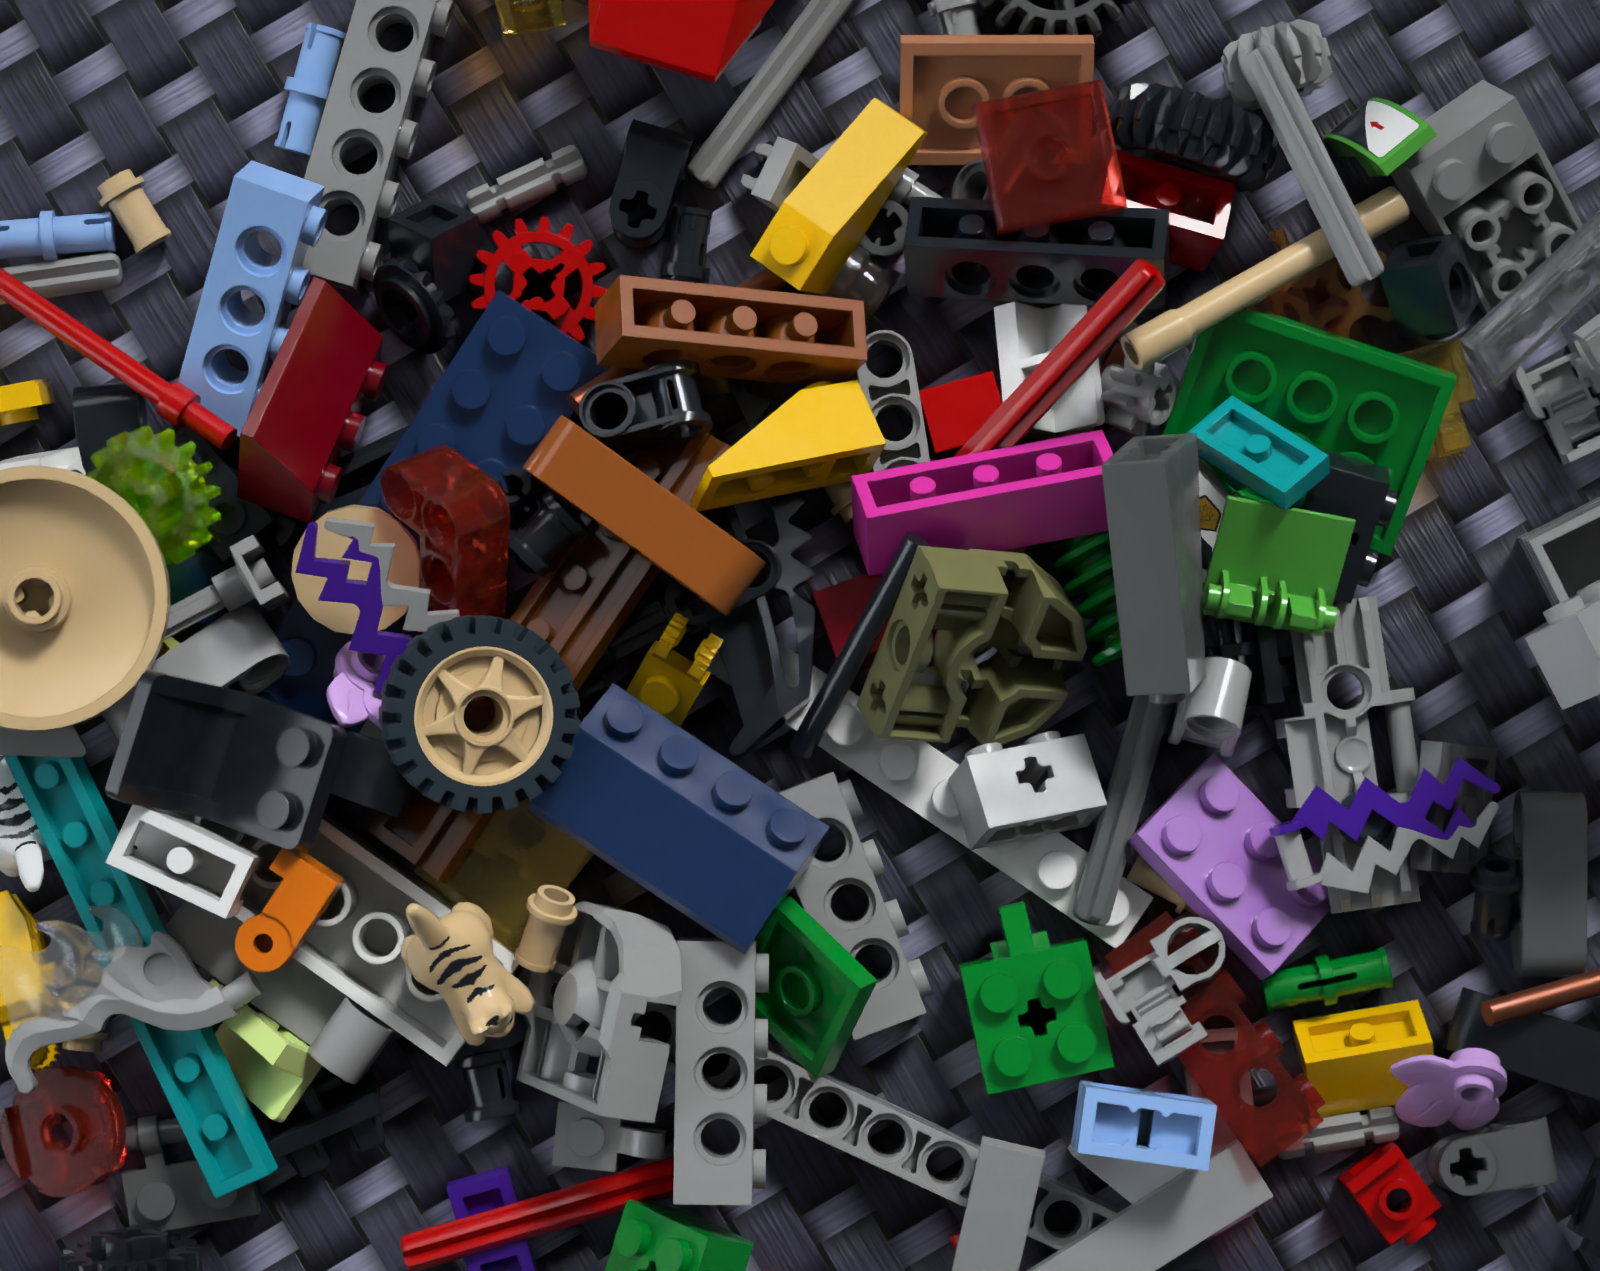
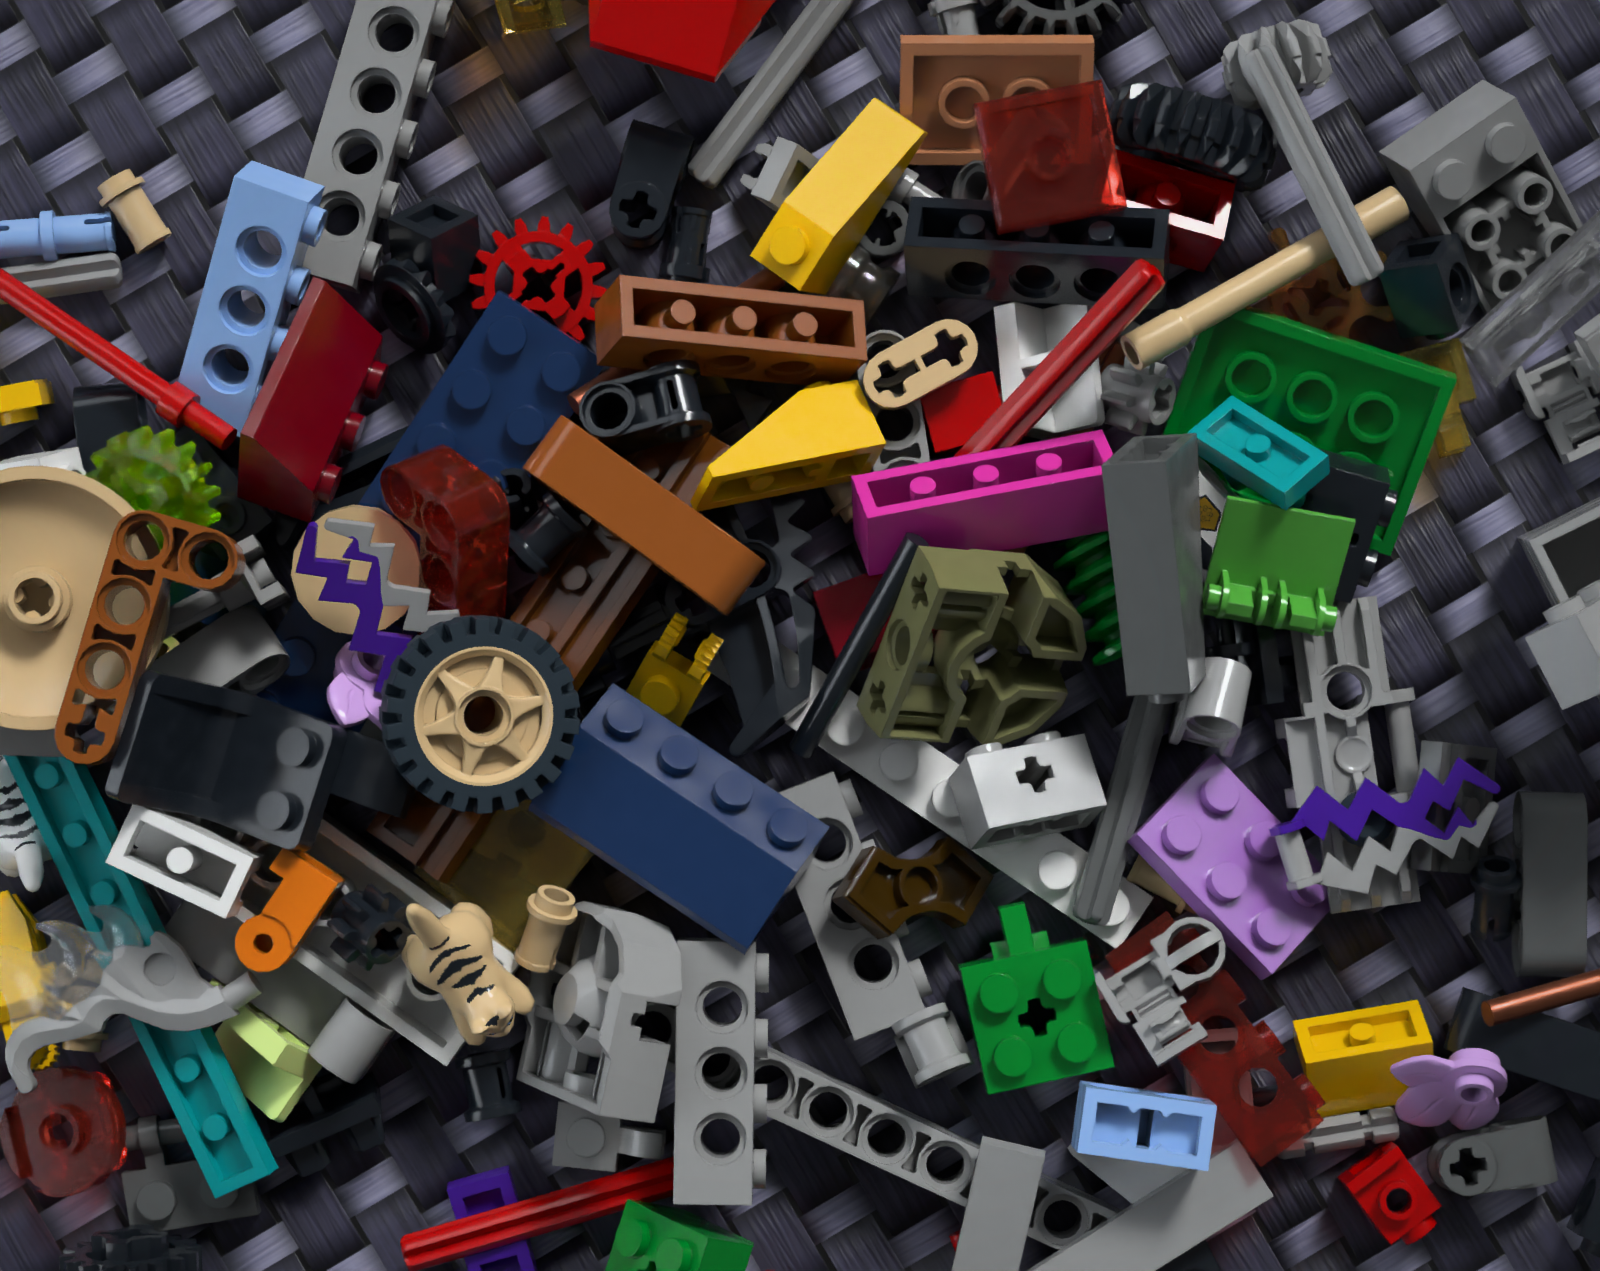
(134, 640): none -> dark orange beam
(309, 88): light blue pin -> none
(368, 927): none -> black gear
(527, 184): light grey axle -> none
(813, 989): green plate -> none
(888, 890): none -> dark brown tile
(911, 351): none -> tan beam
(931, 1044): none -> light grey piece
(1368, 972): green pin -> none
(1380, 136): slope -> none

